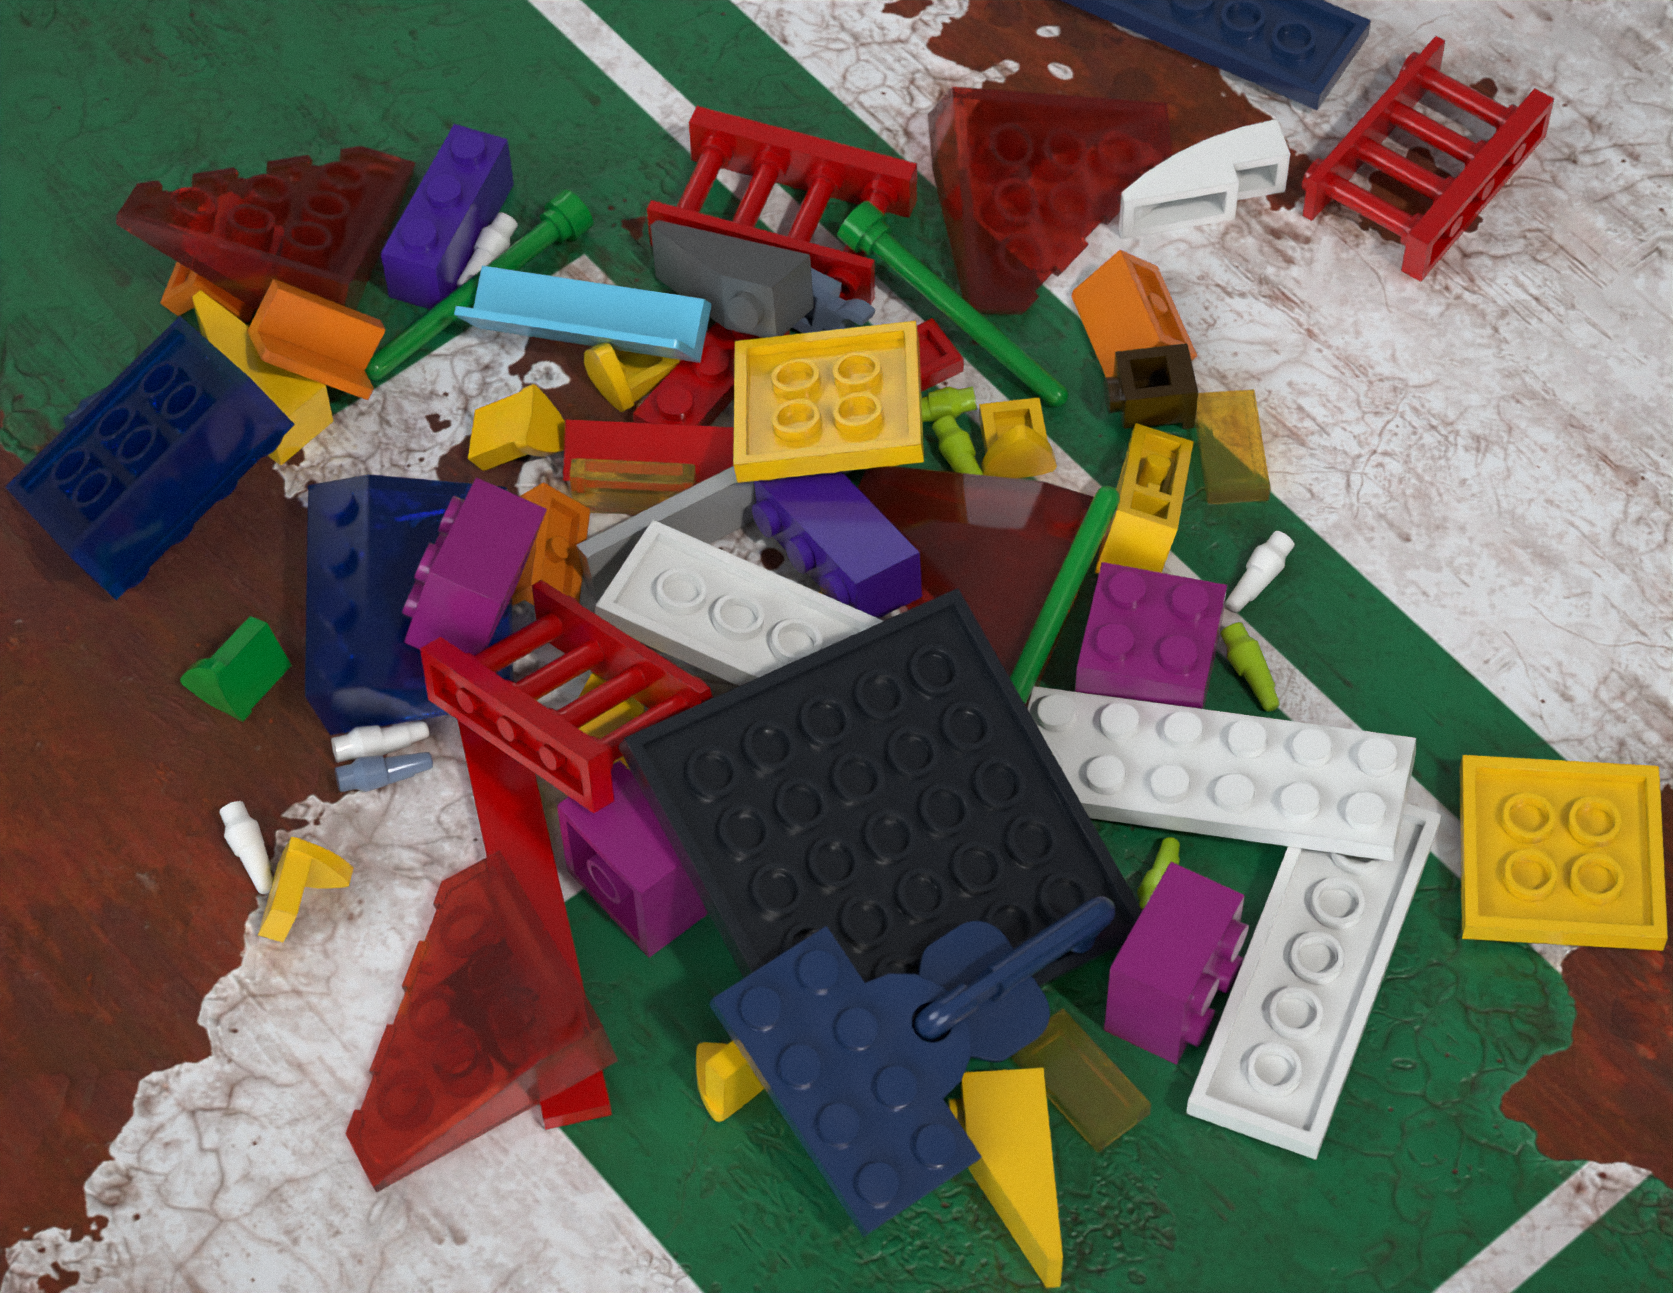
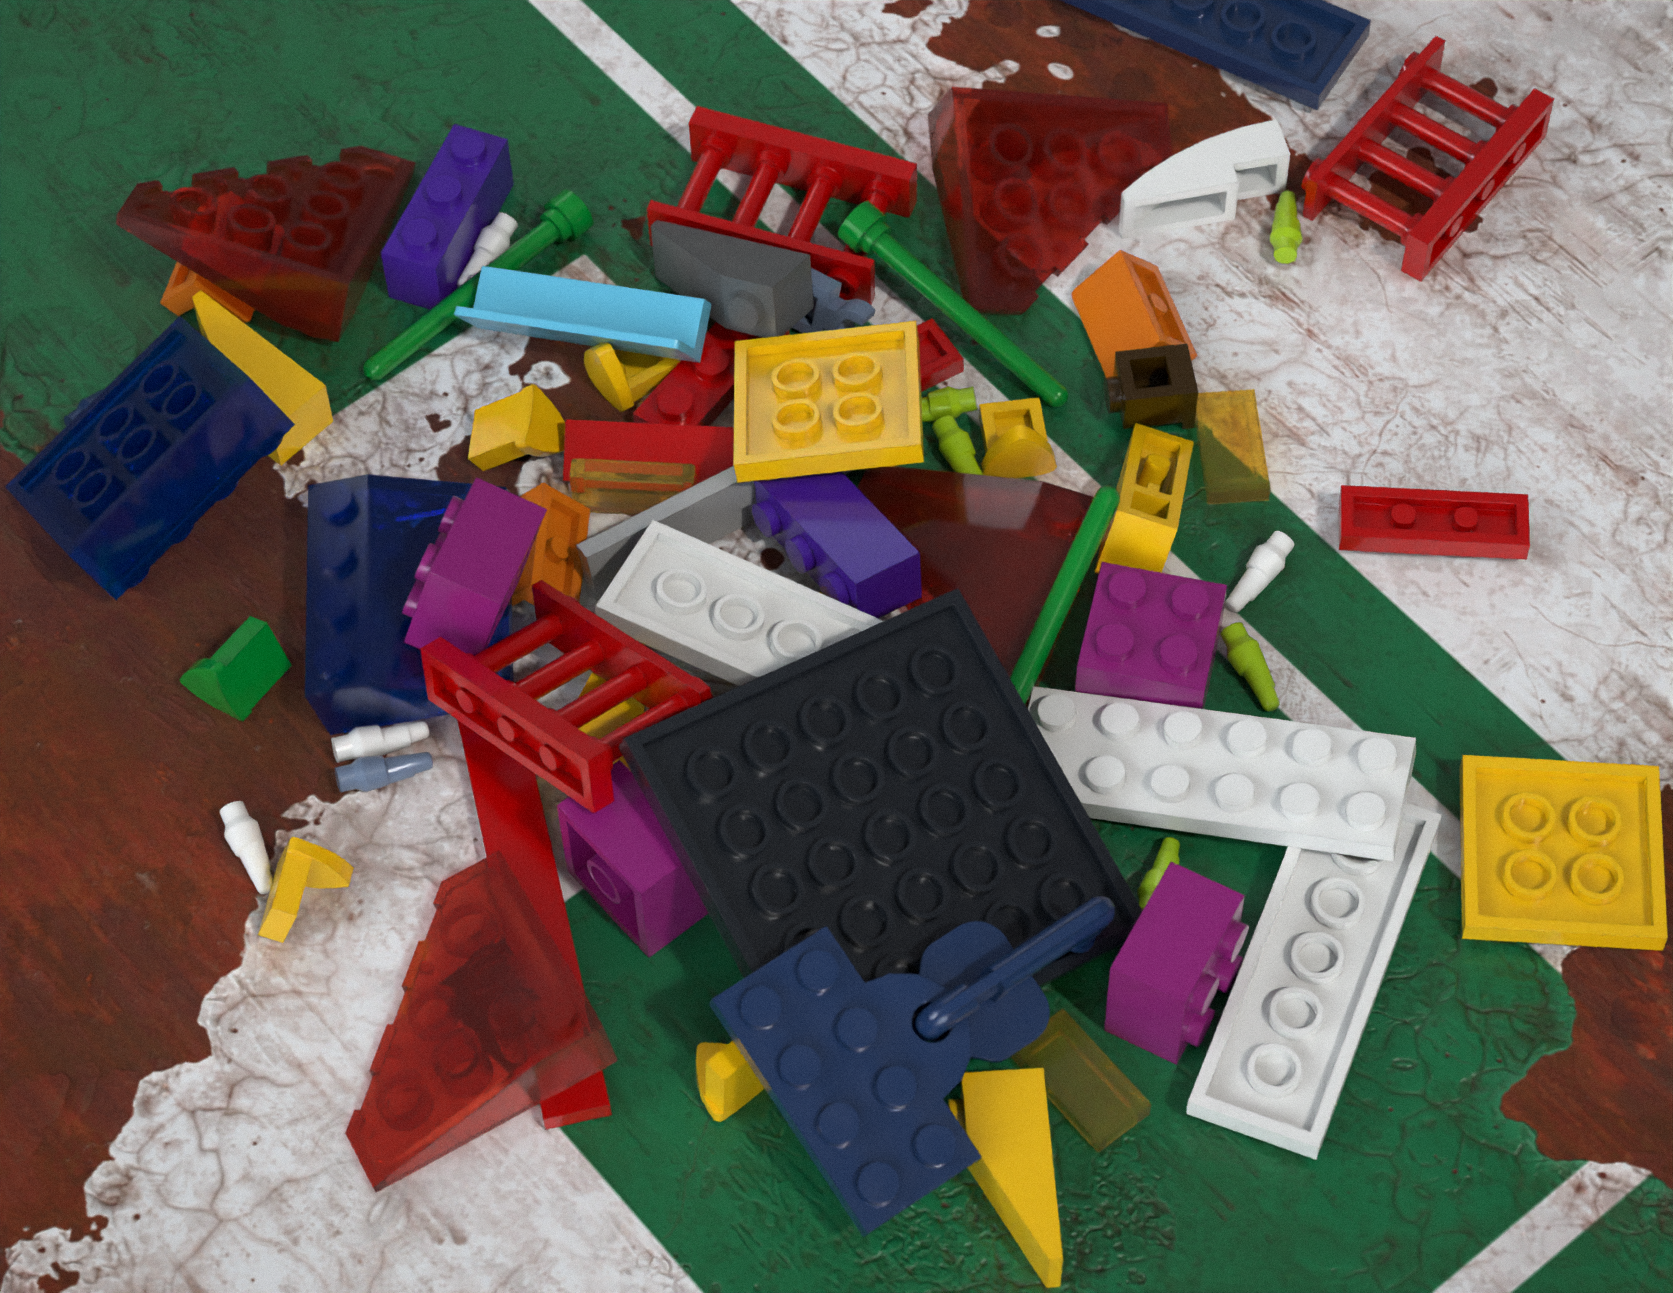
(316, 338): orange panel -> none
(1286, 229): none -> lime piece
(1434, 522): none -> red plate

